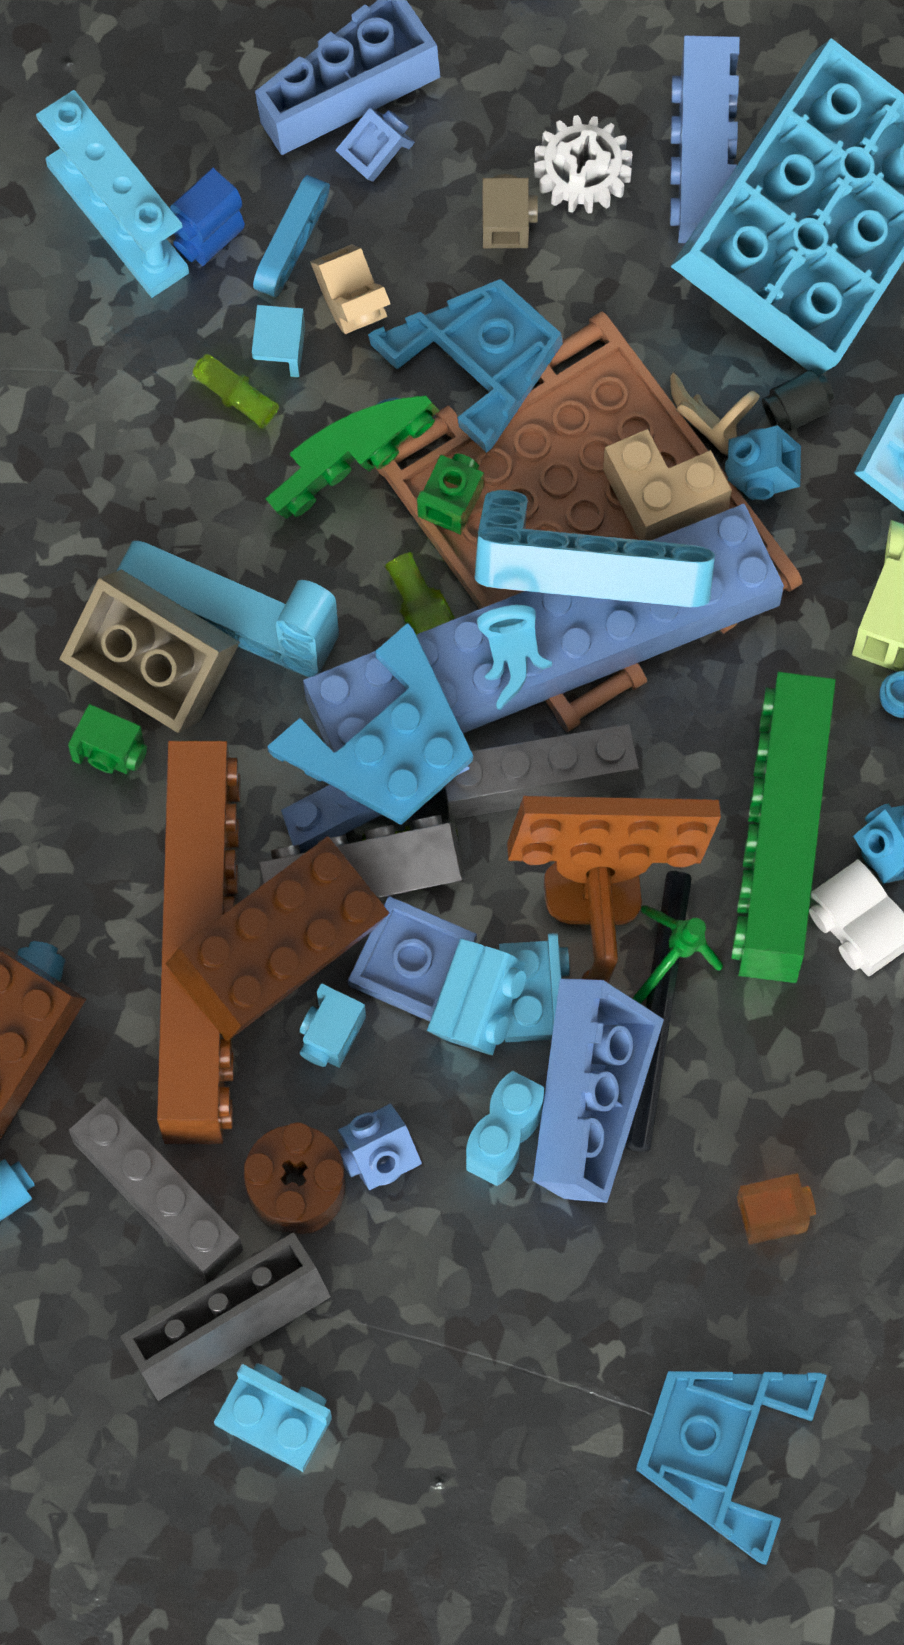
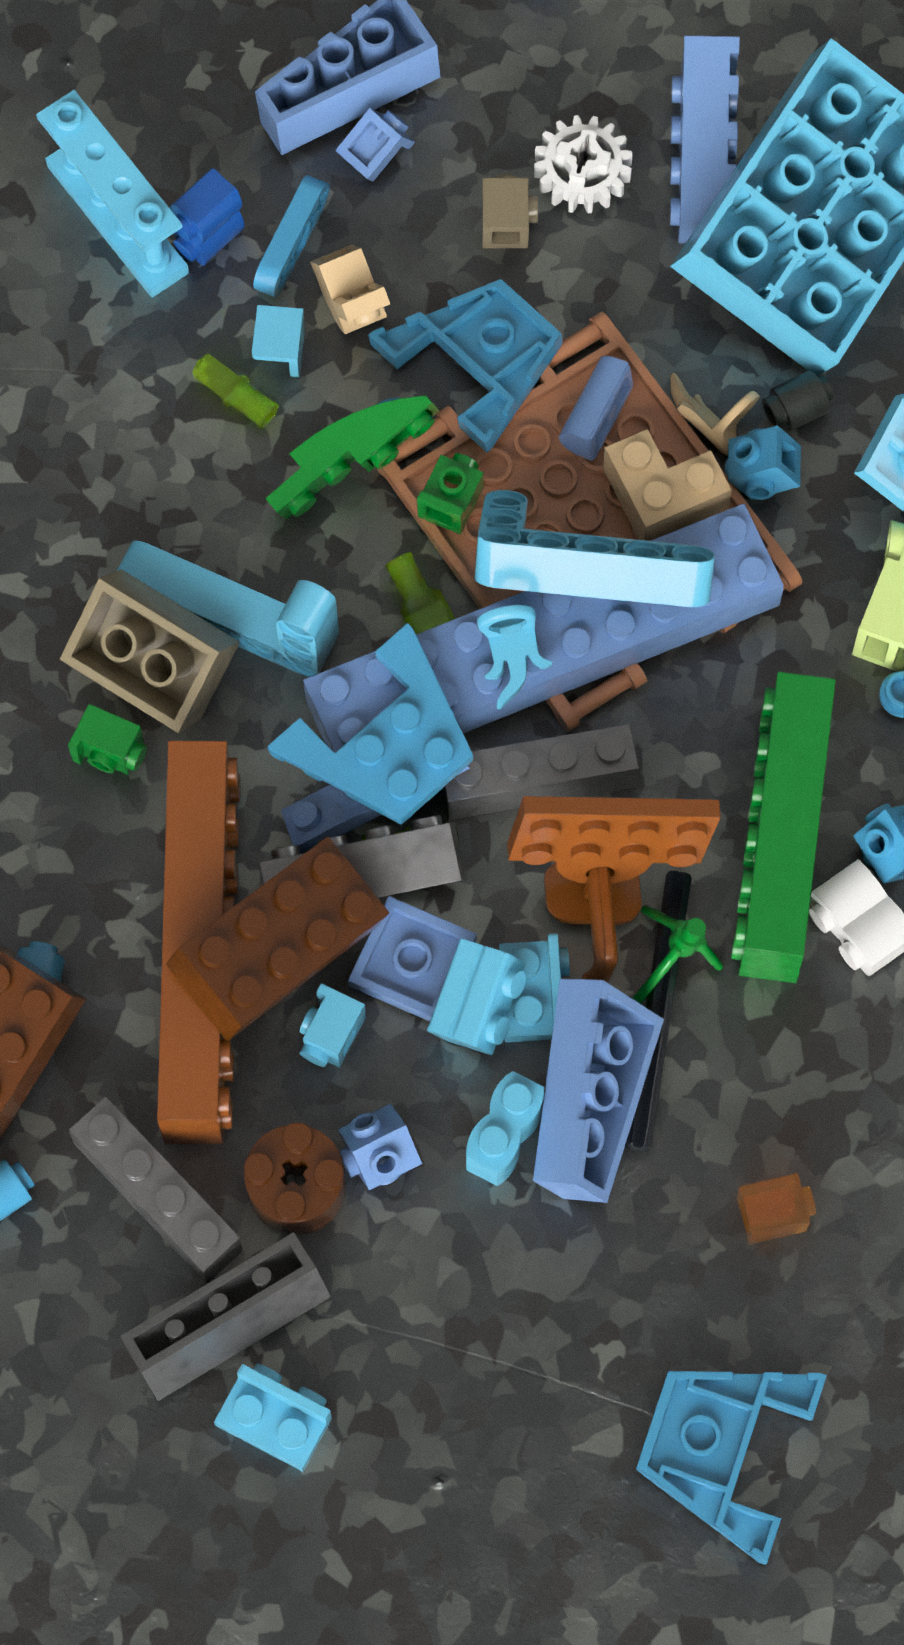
(597, 407): none -> medium blue brick

